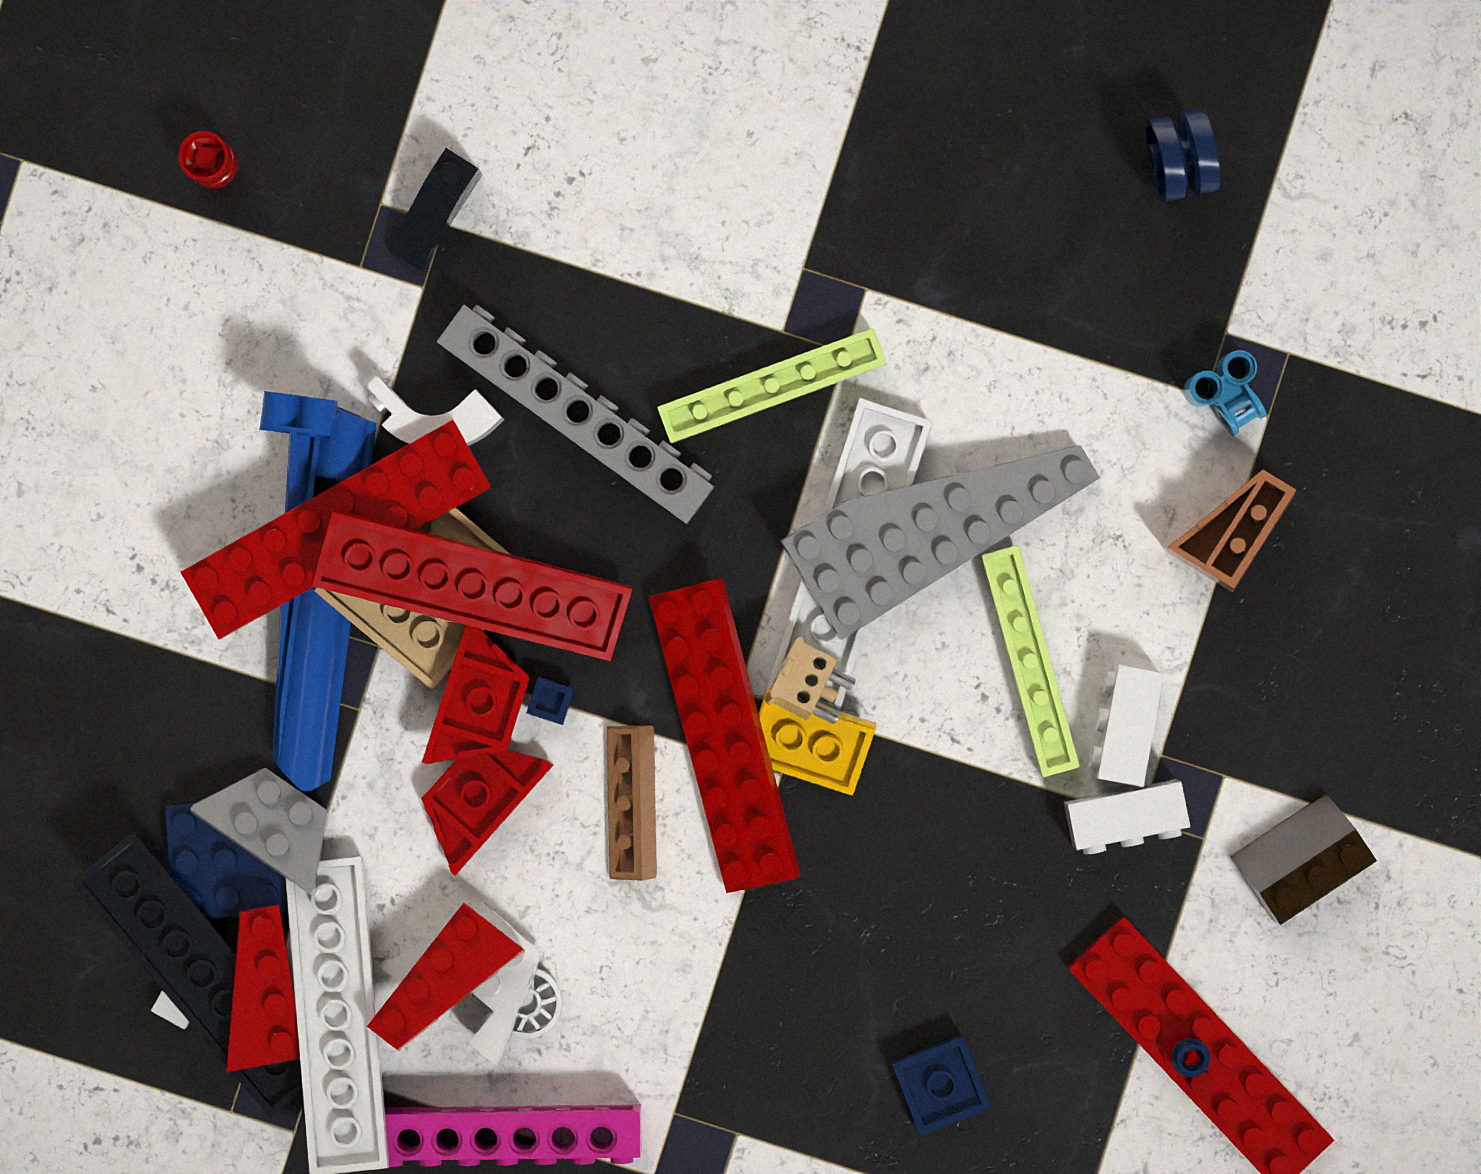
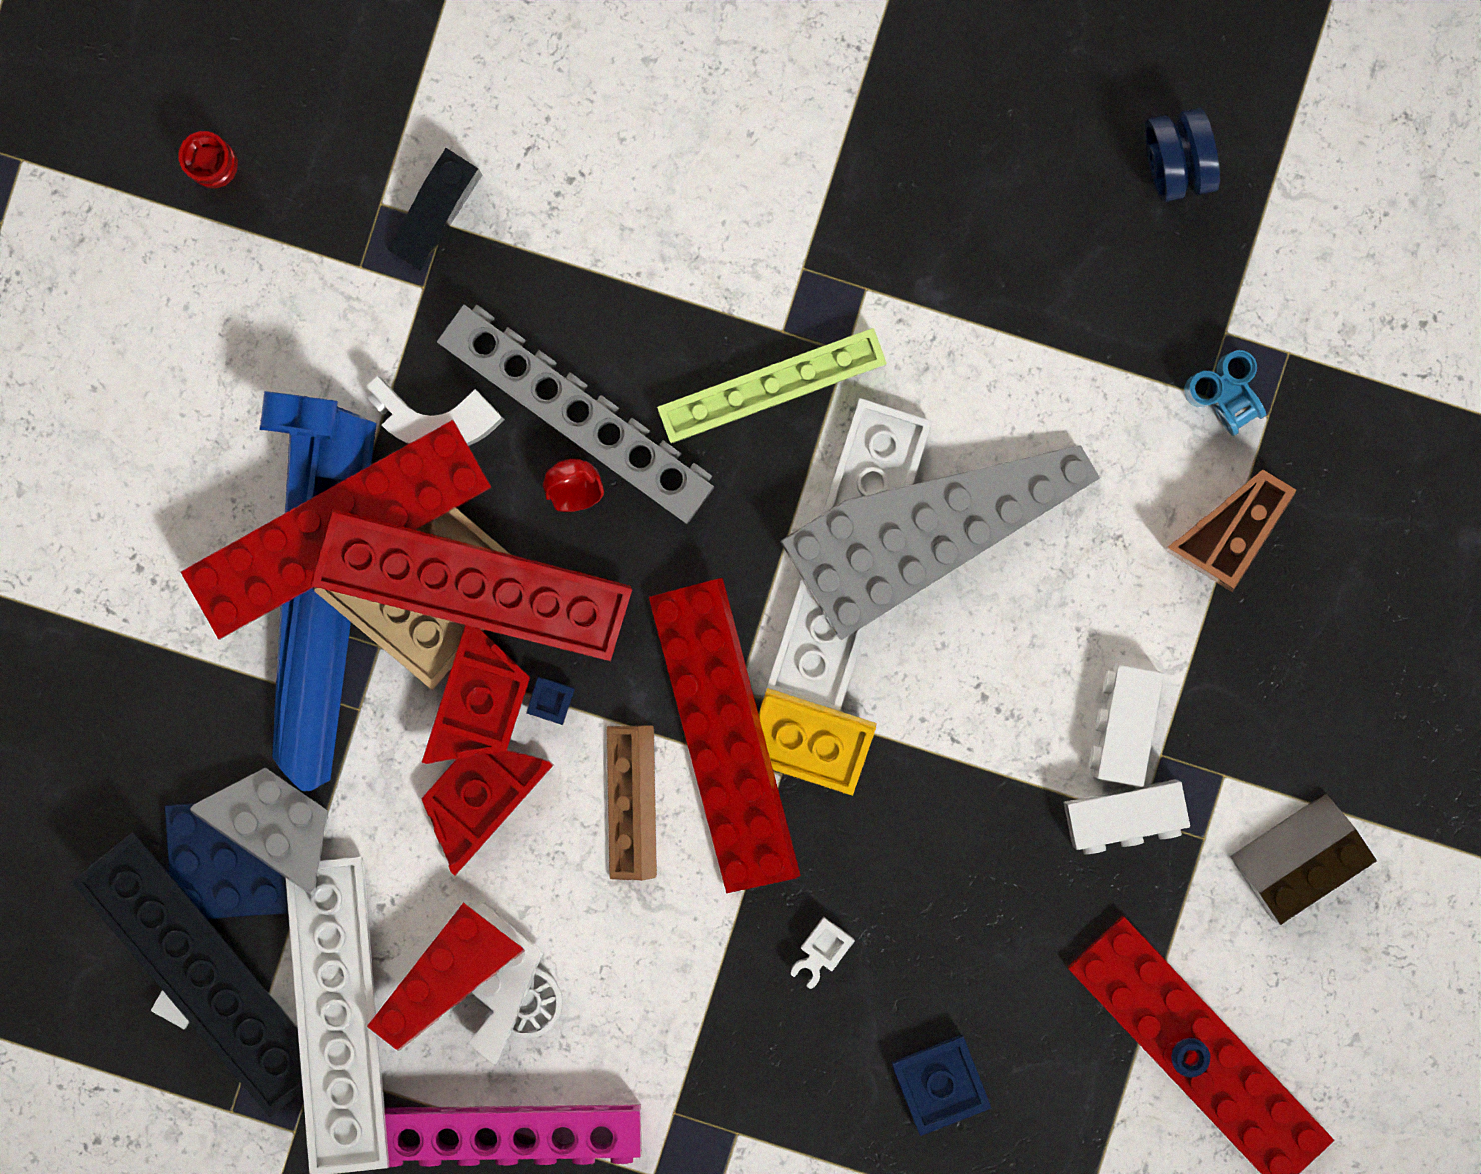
(263, 997): red wing -> none
(573, 485): none -> red hair
(791, 682): tan piece -> none
(825, 947): none -> white plate
(1030, 661): yellowish green plate -> none

